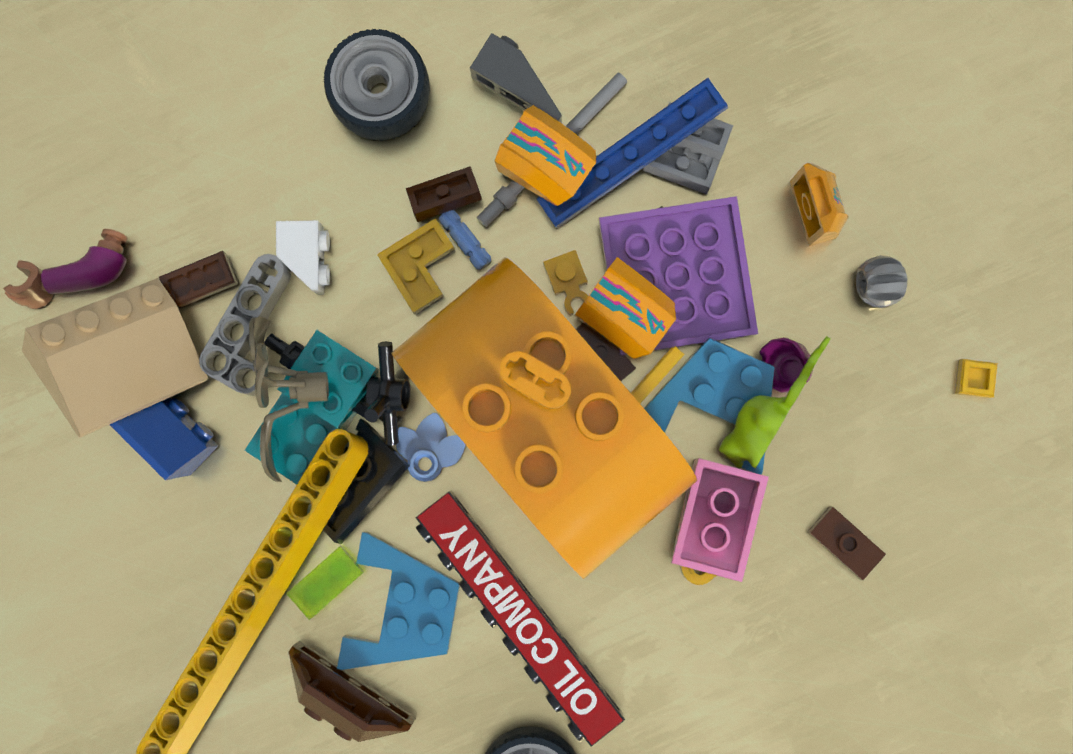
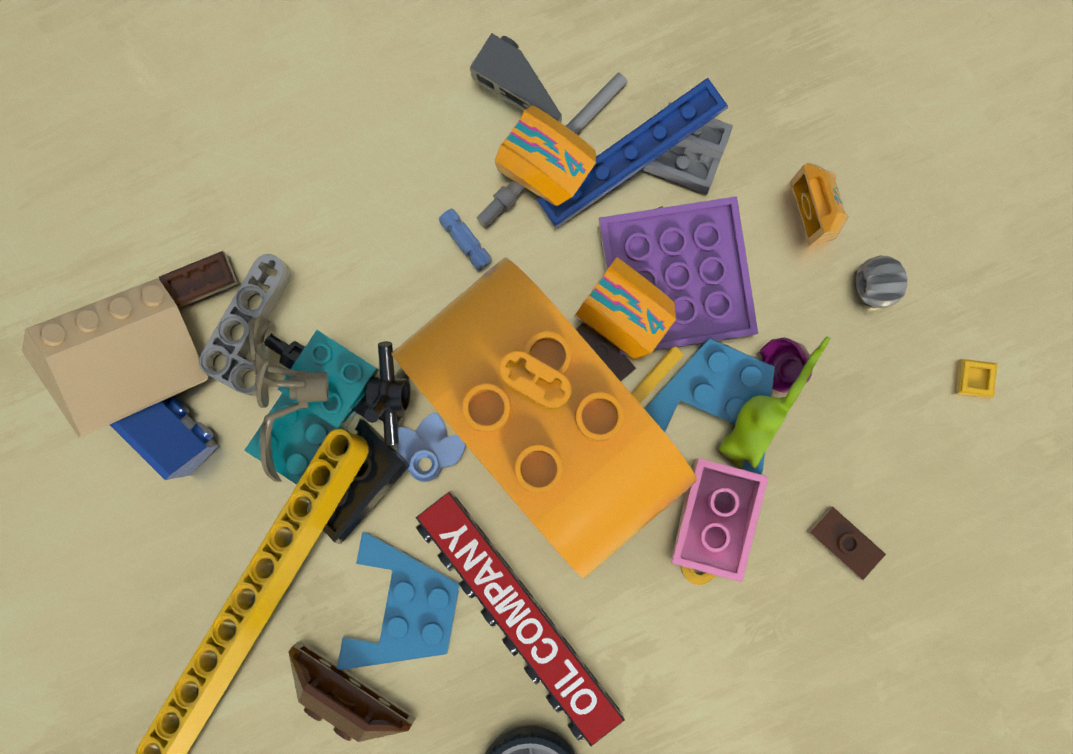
(96, 269): piece -> none
(302, 250): white slope -> none
(325, 582): clear neon green plate -> none
(373, 59): light grey wheel -> none
(408, 261): yellow plate -> none
(443, 194): reddish brown plate -> none
(567, 276): yellow plate -> none

